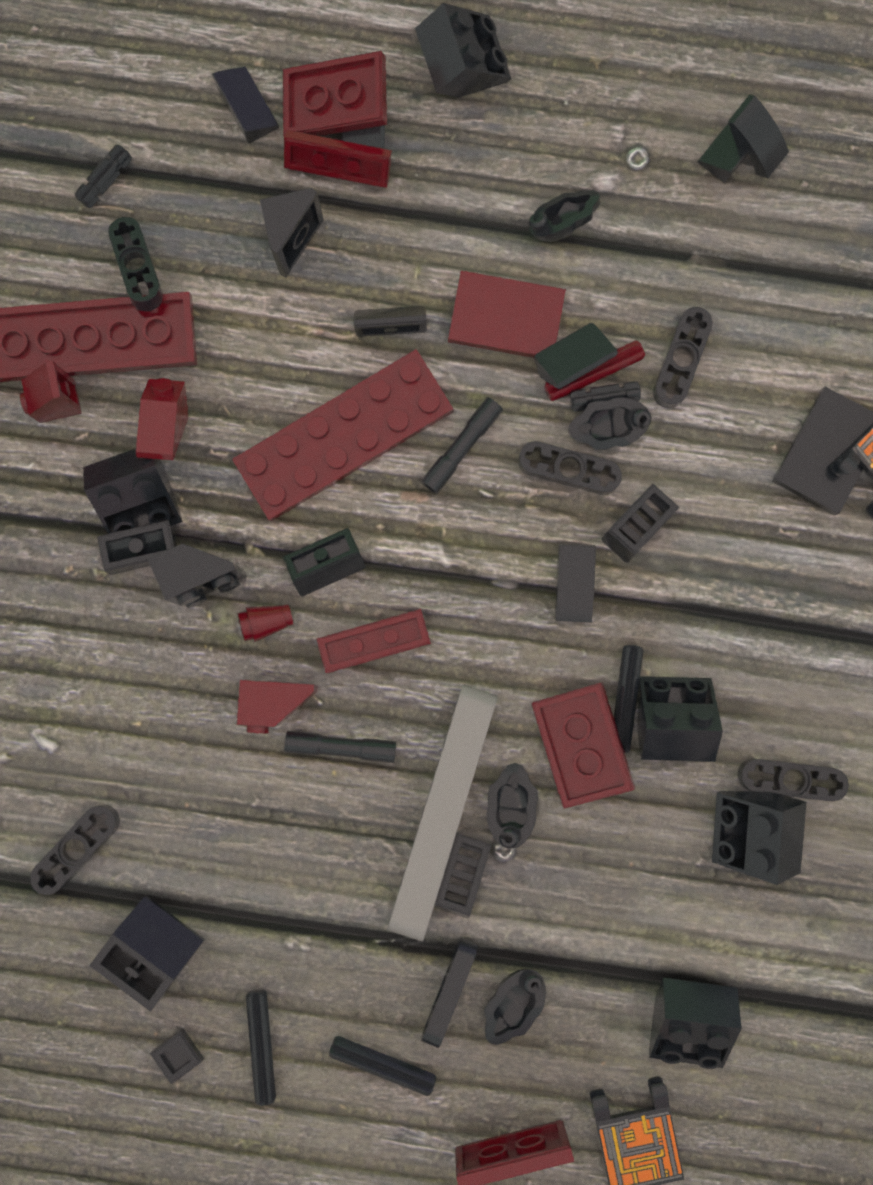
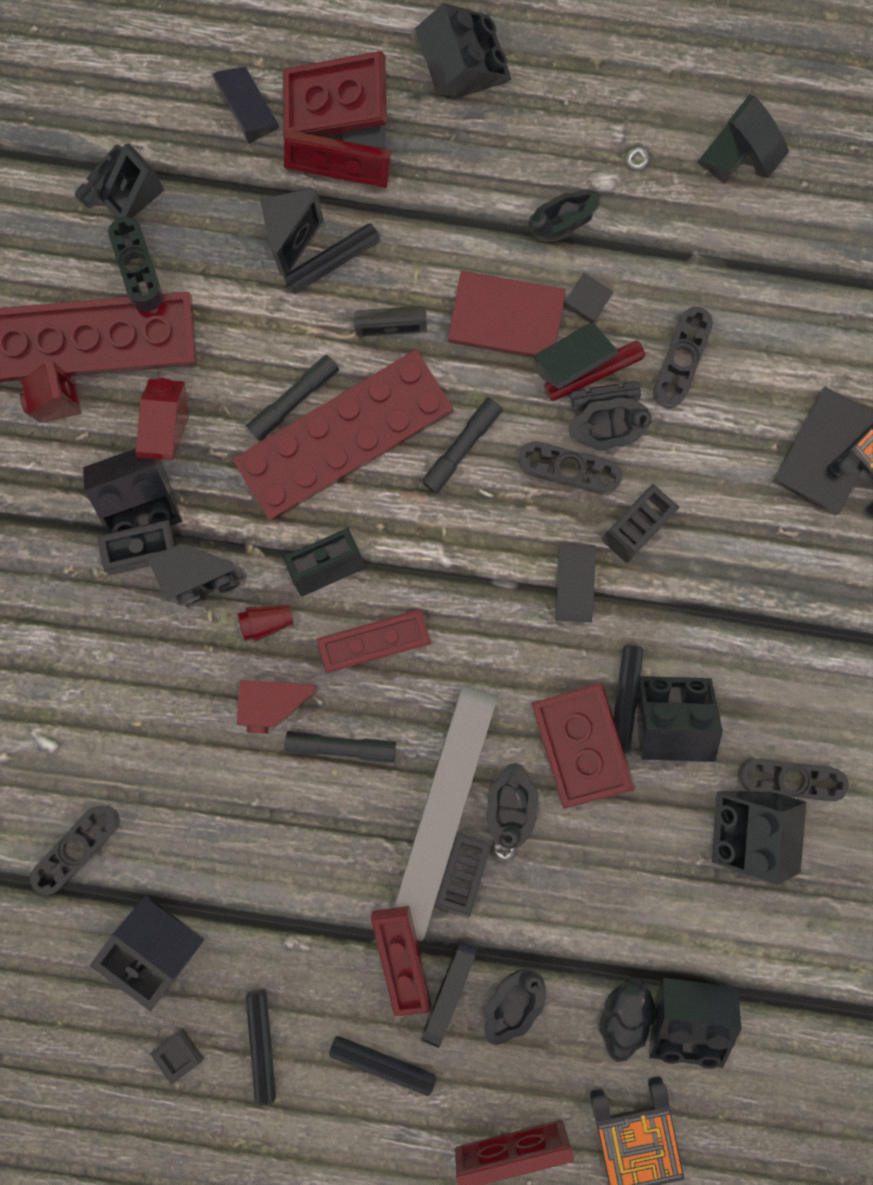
(130, 184): none -> black slope
(309, 382): none -> black piece
(332, 258): none -> black axle
(401, 961): none -> dark red tile
(588, 298): none -> black tile
(627, 1019): none -> black arm

